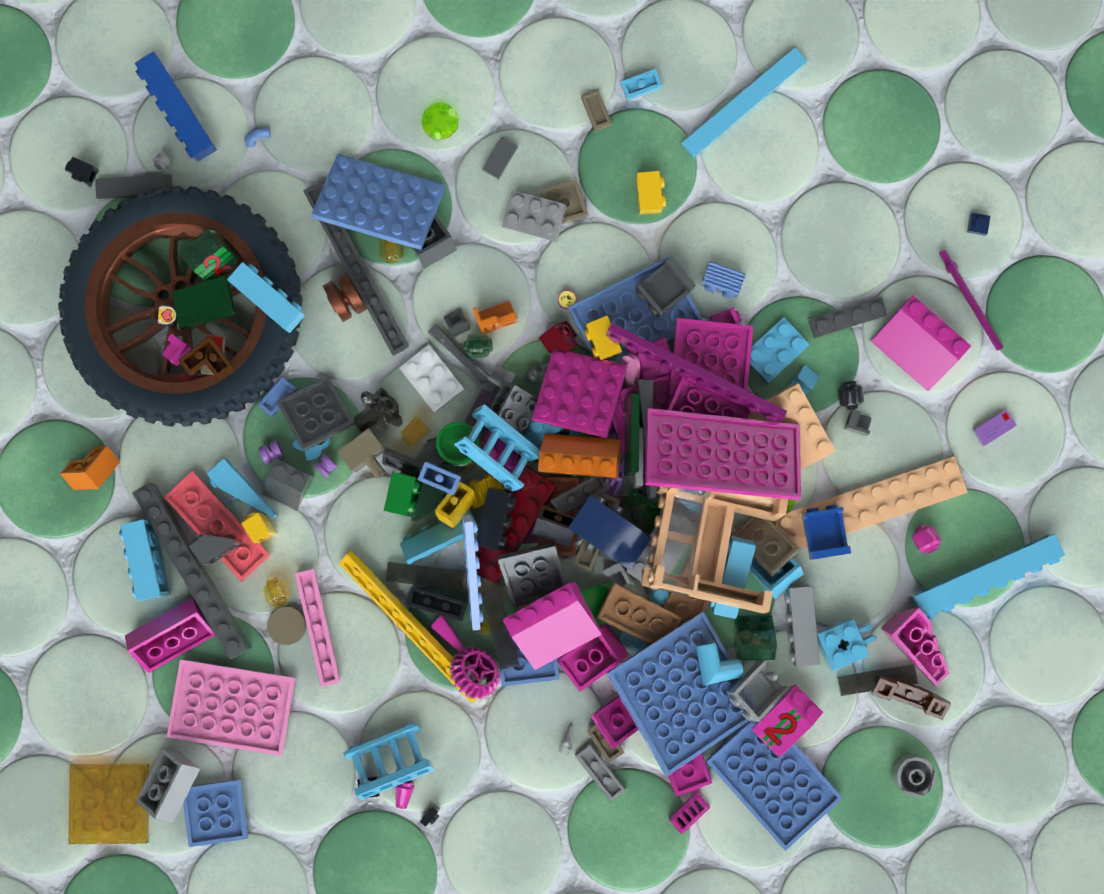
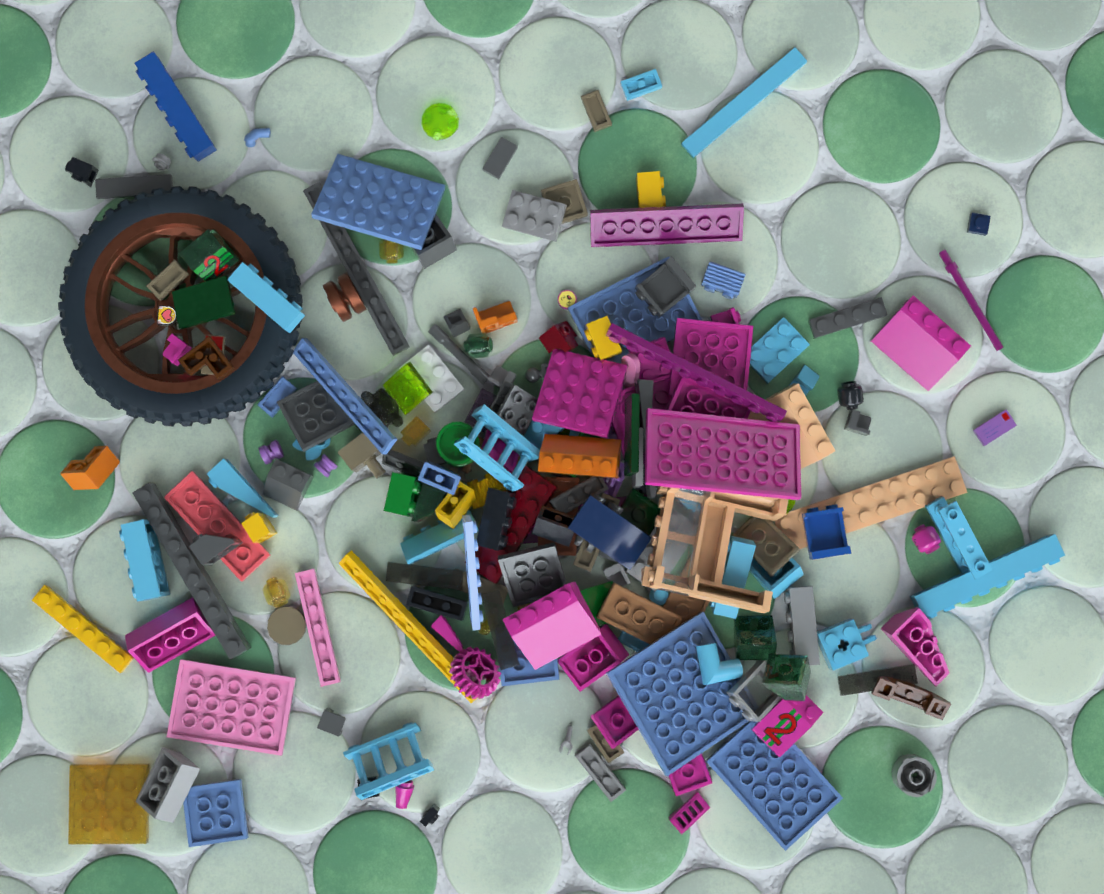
(83, 628): none -> yellow plate
(167, 280): none -> dark tan tile
(331, 722): none -> dark grey panel
(345, 396): none -> medium blue plate
(407, 388): none -> clear neon green plate
(666, 225): none -> plate
(787, 676): none -> clear green slope
(958, 537): none -> medium azure fence

